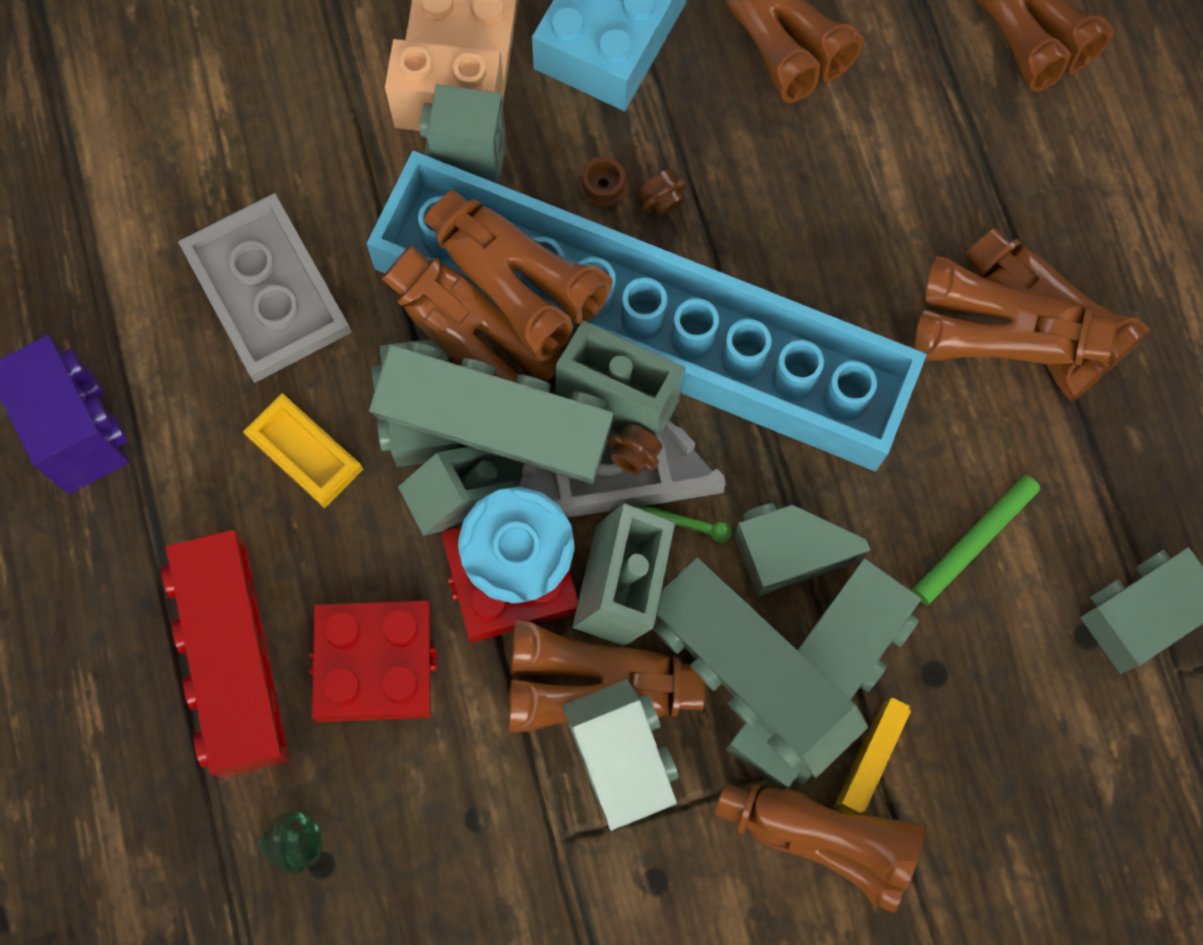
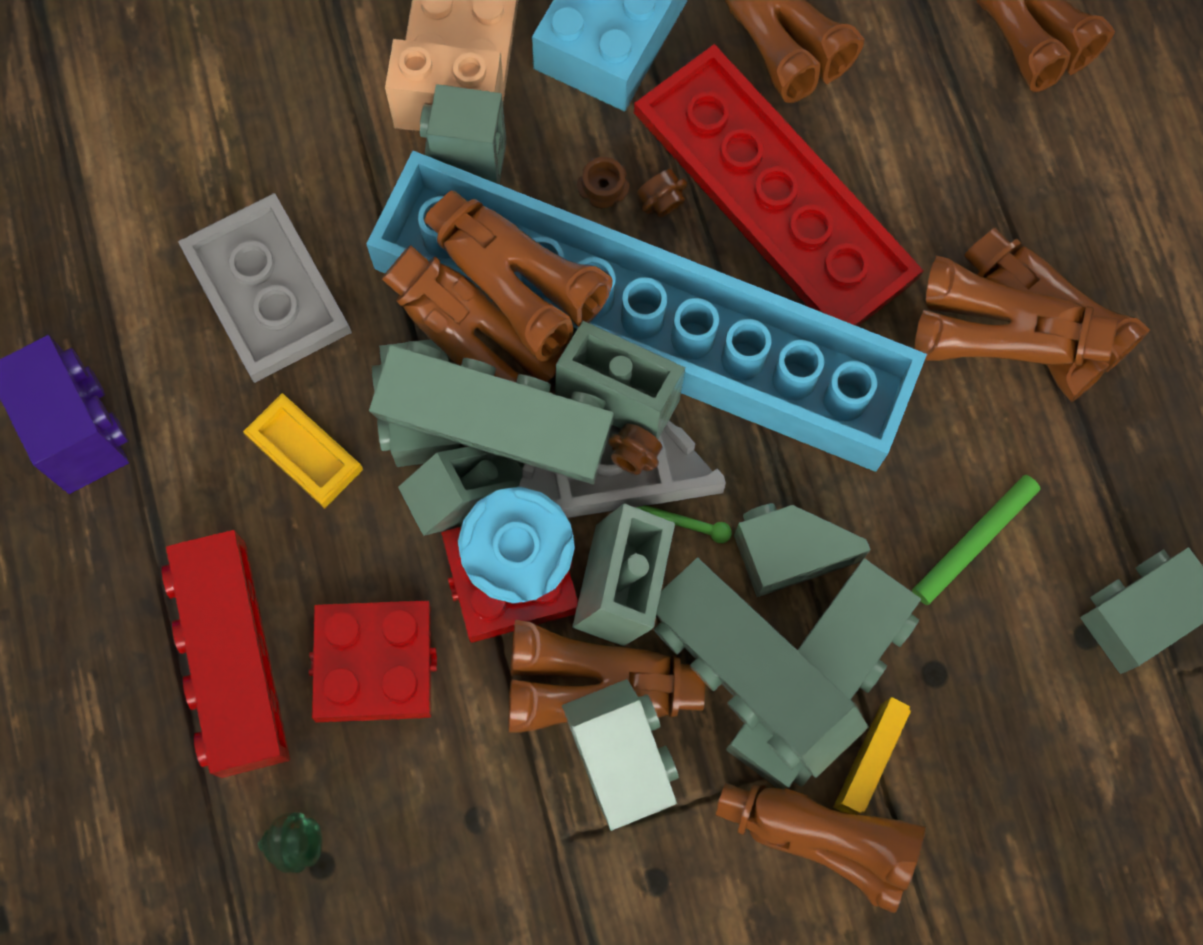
(776, 190): none -> red plate

